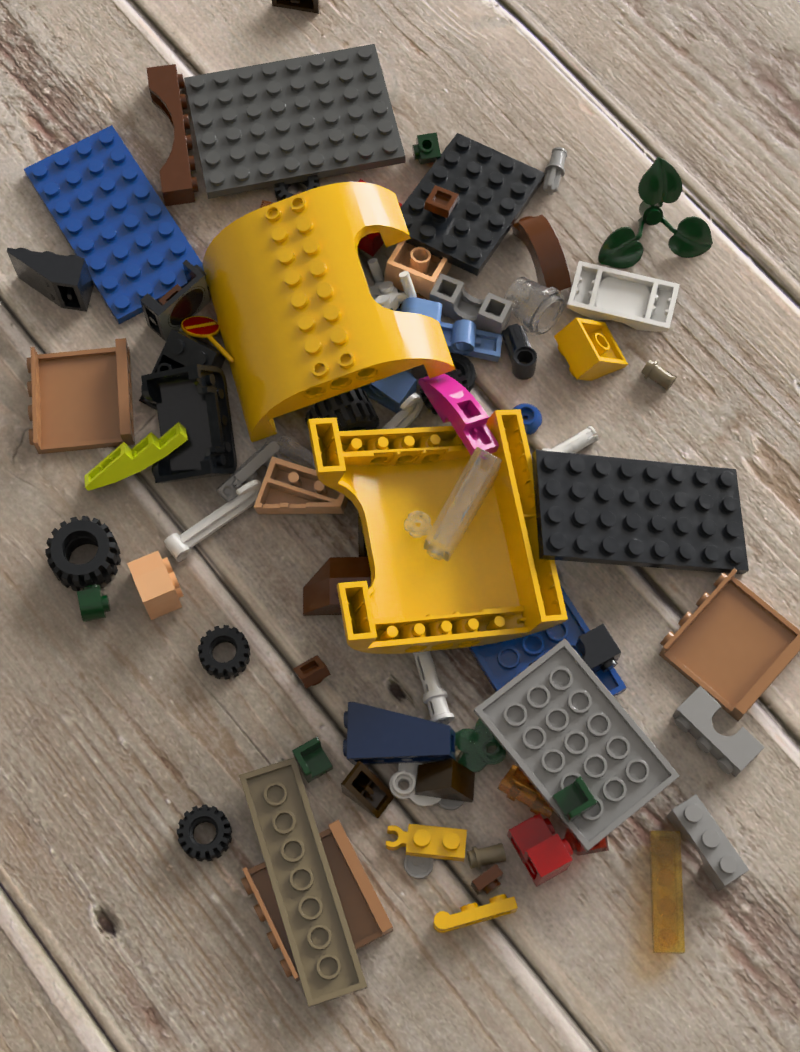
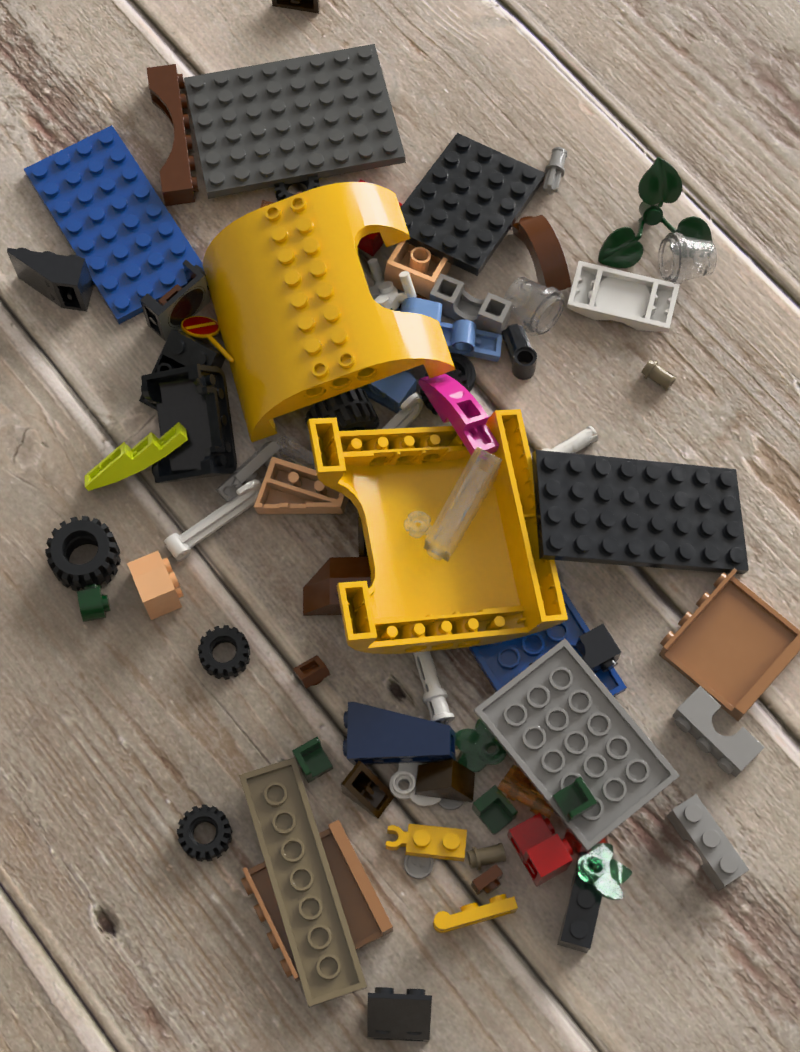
(81, 399): medium nougat panel -> none
(399, 1015): none -> black slope
(426, 148): dark green plate -> none
(441, 201): reddish brown plate -> none
(494, 810): none -> dark green panel
(534, 417): blue plate -> none
(581, 915): none -> black arch
(589, 349): yellow slope -> none
(606, 872): none -> clear green plate
(666, 892): clear yellow plate -> none
(685, 258): none -> clear piece

